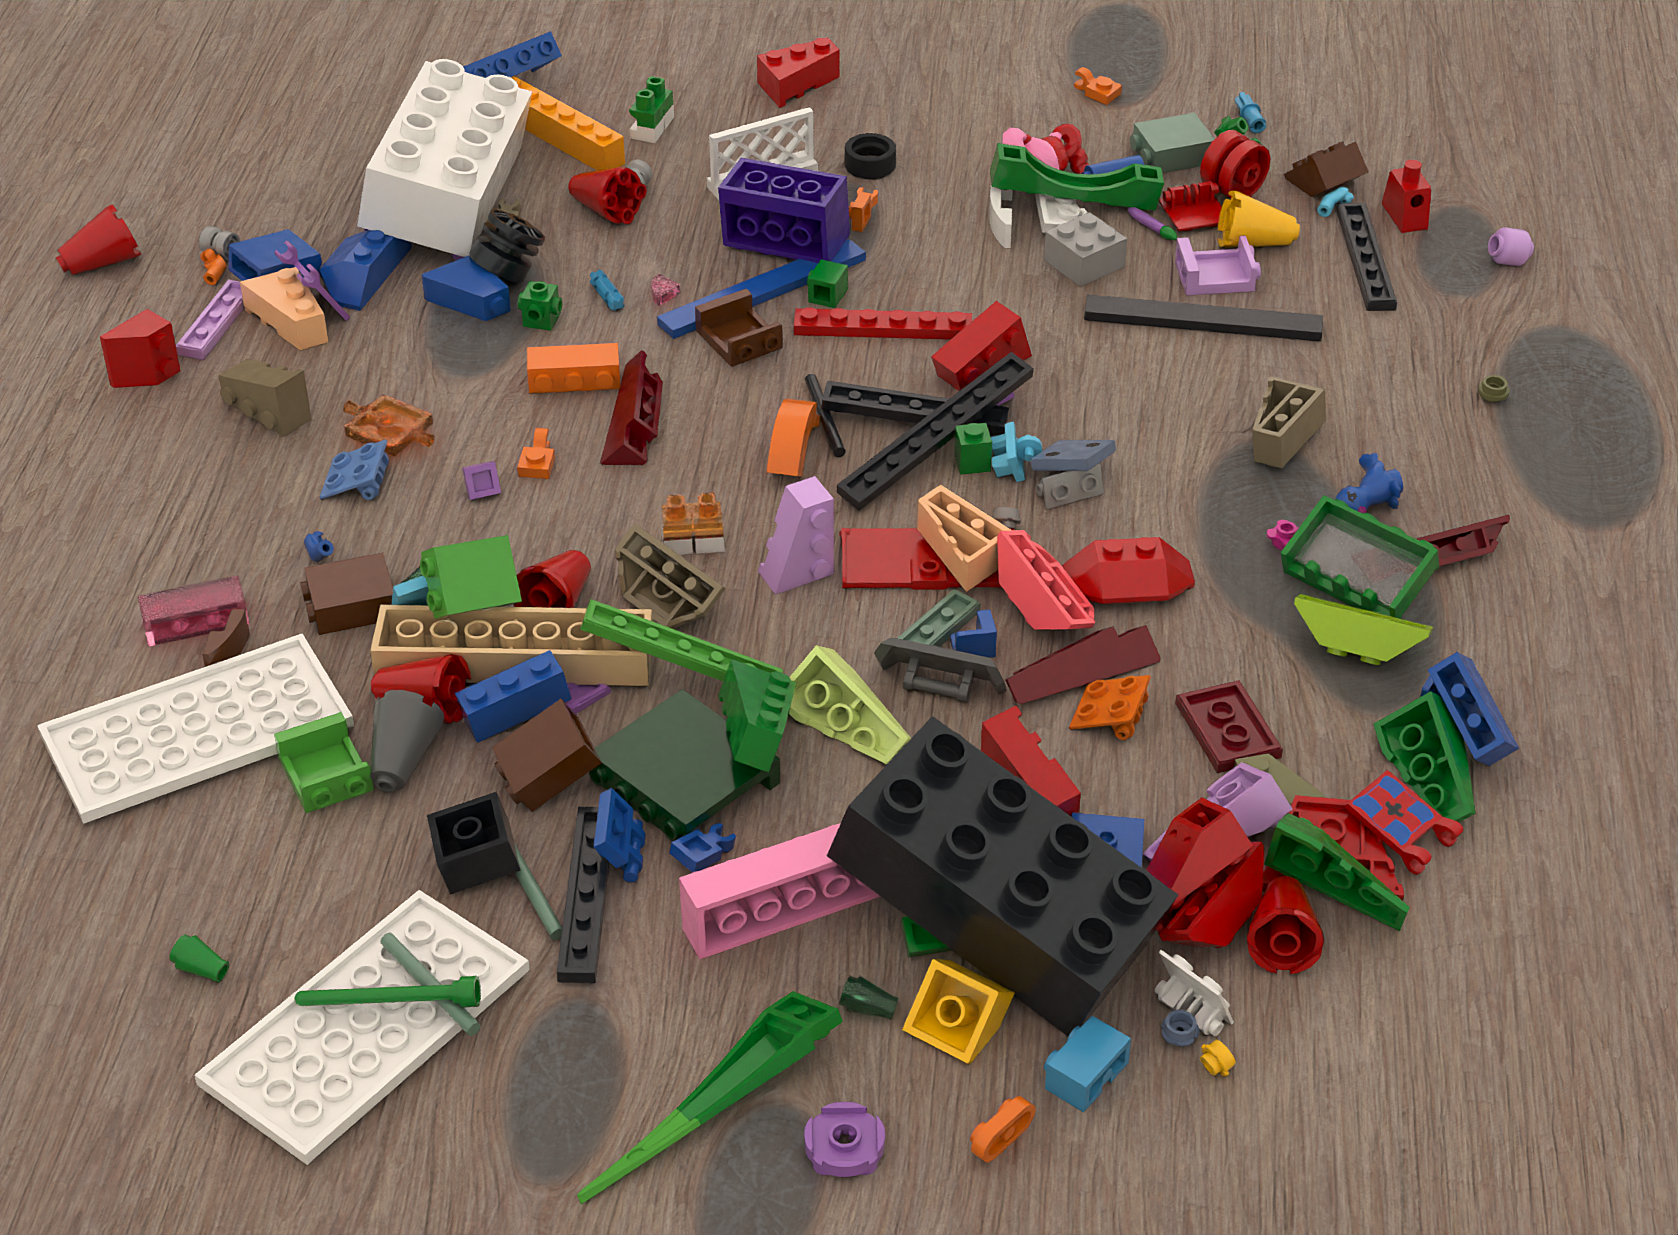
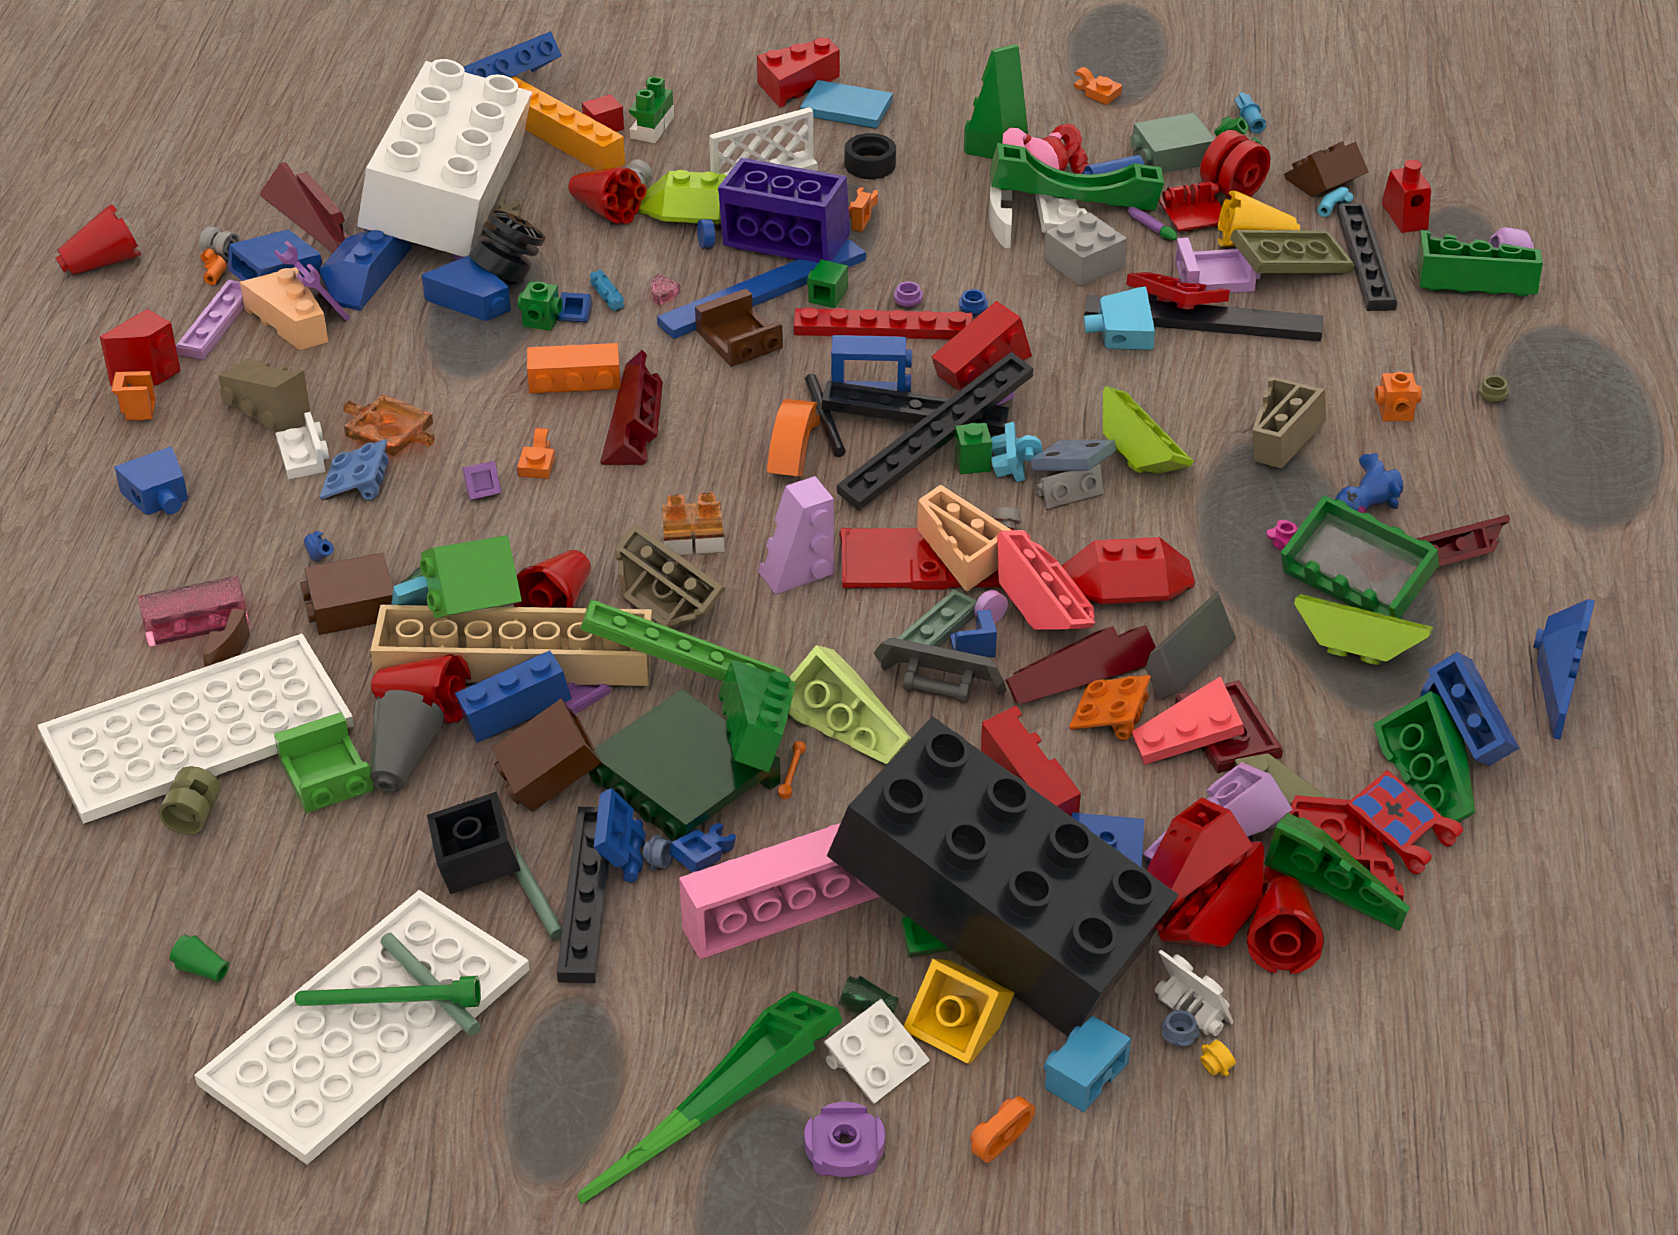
(135, 394): none -> orange window
(153, 482): none -> blue torso
(189, 800): none -> olive wheel
(302, 449): none -> white bracket
(305, 205): none -> dark red wedge
(575, 307): none -> blue slope
(605, 111): none -> red brick
(657, 853): none -> sand blue plate
(684, 197): none -> lime wedge
(706, 233): none -> blue tile
(785, 789): none -> orange hinge
(847, 103): none -> dark azure tile
(871, 349): none -> blue window
(875, 1051): none -> white hinge
(908, 294): none -> medium lavender plate
(973, 301): none -> blue plate
(994, 601): none -> lavender tile
(998, 105): none -> green wedge
(1124, 320): none -> medium azure torso
(1139, 436): none -> lime wedge
(1172, 290): none -> red wing
(1190, 648): none -> dark grey piece
(1190, 724): none -> coral wing
(1292, 251): none -> olive tile
(1397, 396): none -> orange brick
(1477, 266): none -> green wedge
(1560, 657): none -> blue wedge

